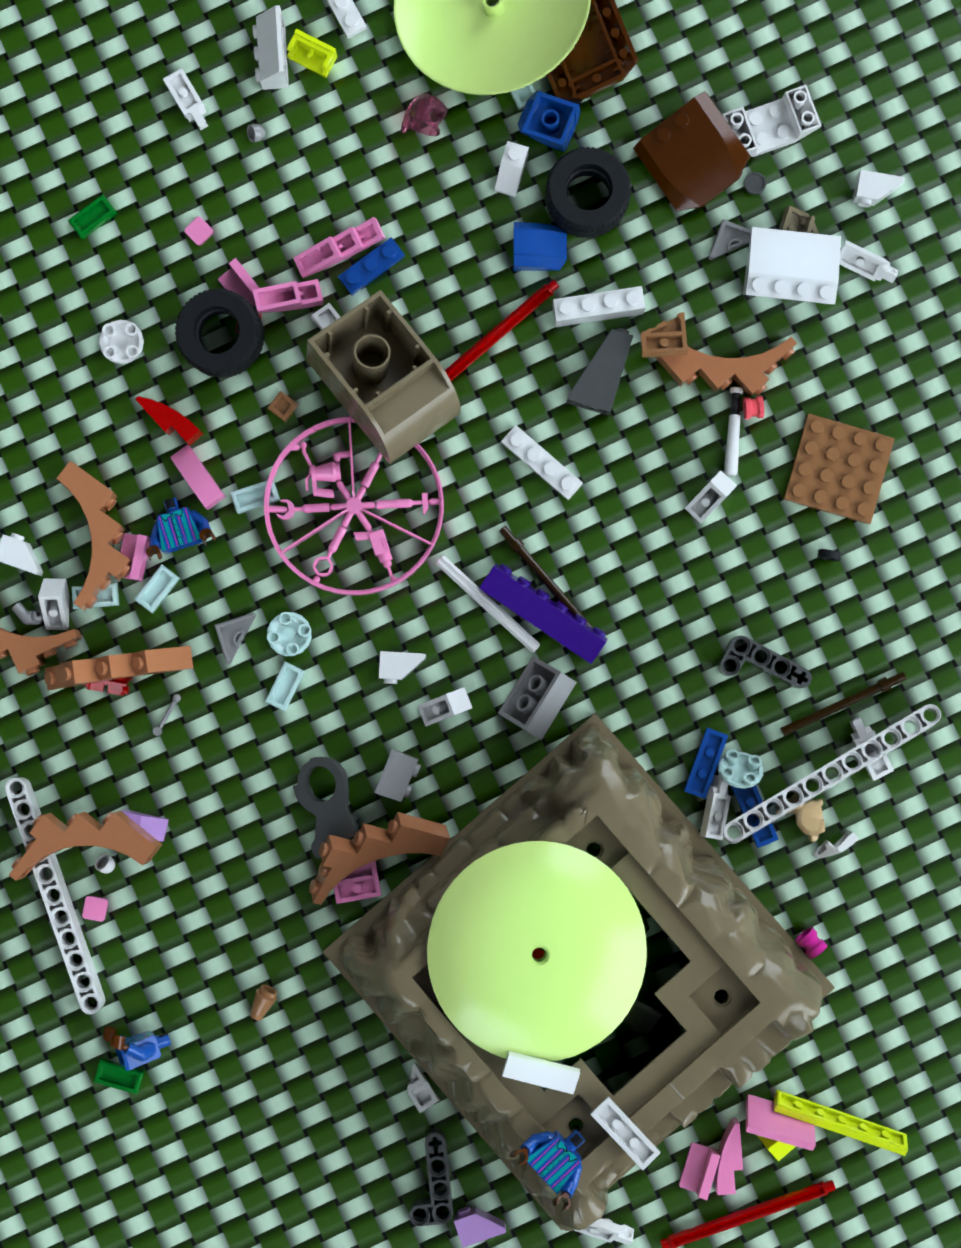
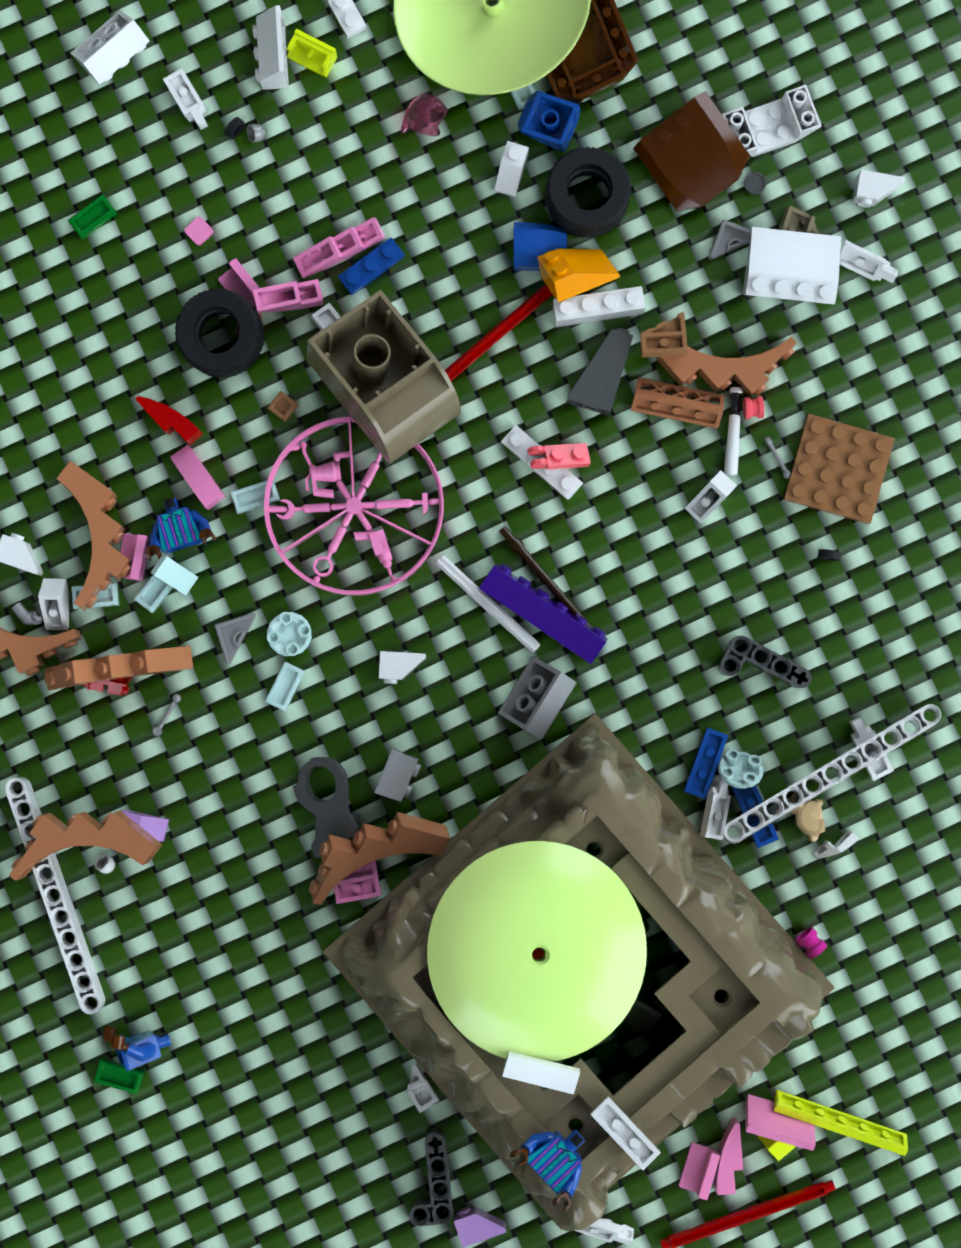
(95, 908): bright pink piece -> none
(110, 47): none -> white slope
(121, 341): white dish -> none
(174, 574): none -> light aqua tile
(234, 128): none -> black piece
(263, 1001): medium nougat cone -> none
(445, 706): white slope -> none
(560, 456): none -> coral hinge
(575, 271): none -> light orange slope
(678, 405): none -> nougat fence
(786, 473): none -> light grey hinge
(882, 686): dark brown bar -> none

